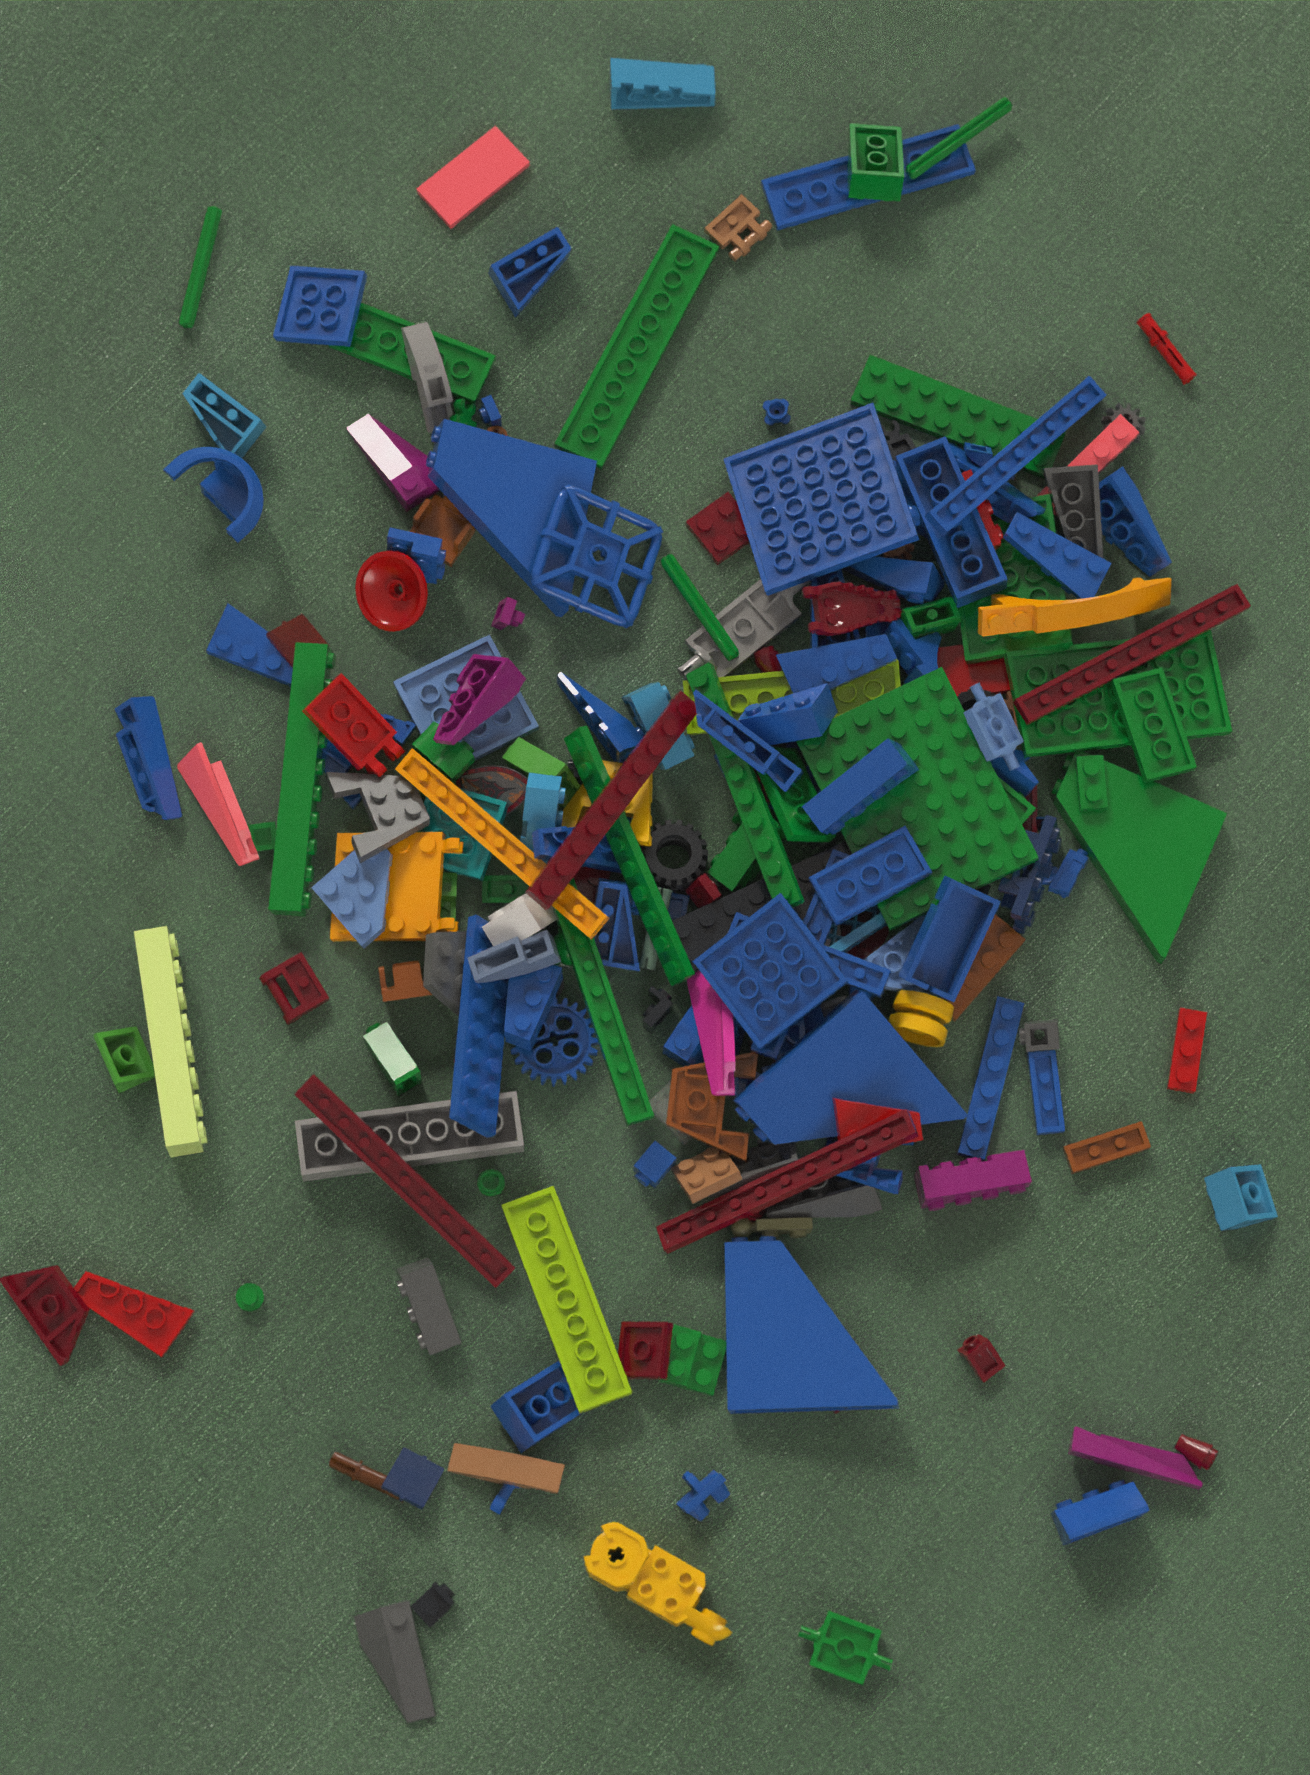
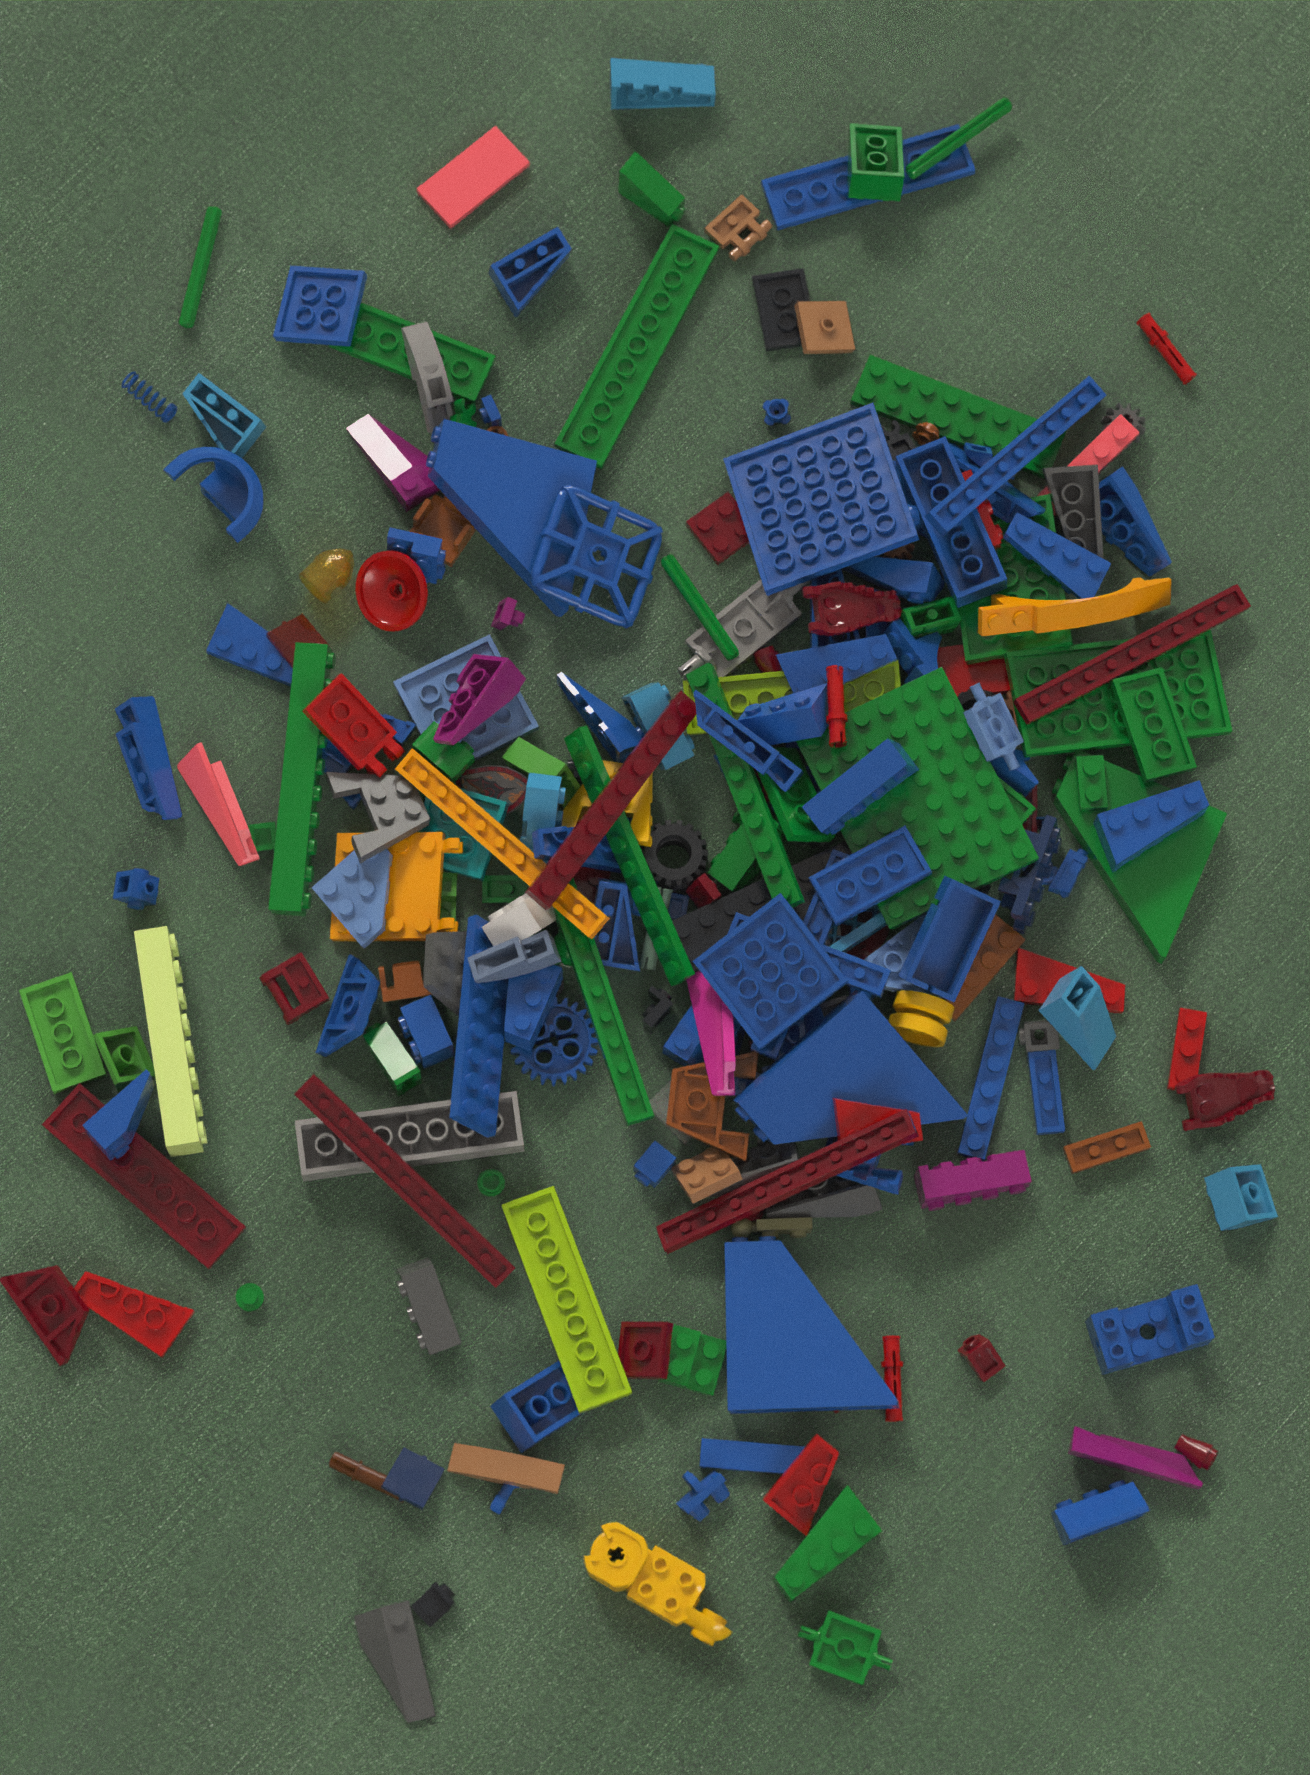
(62, 1033): none -> bright green plate
(118, 1120): none -> blue slope
(136, 888): none -> blue brick
(149, 1183): none -> dark red plate
(171, 408): none -> blue piece
(327, 572): none -> clear yellow helmet
(349, 1007): none -> blue wing
(427, 1032): none -> blue brick
(650, 190): none -> green slope
(747, 1456): none -> blue tile
(775, 302): none -> black tile
(803, 1483): none -> red wing
(824, 327): none -> medium nougat plate
(833, 1540): none -> green wedge
(836, 712): none -> red pin
(892, 1374): none -> red pin
(925, 433): none -> dark orange plate
(1038, 975): none -> red wing
(1080, 1015): none -> dark azure slope
(1145, 823): none -> blue wedge
(1178, 1325): none -> blue plate
(1221, 1096): none -> dark red animal

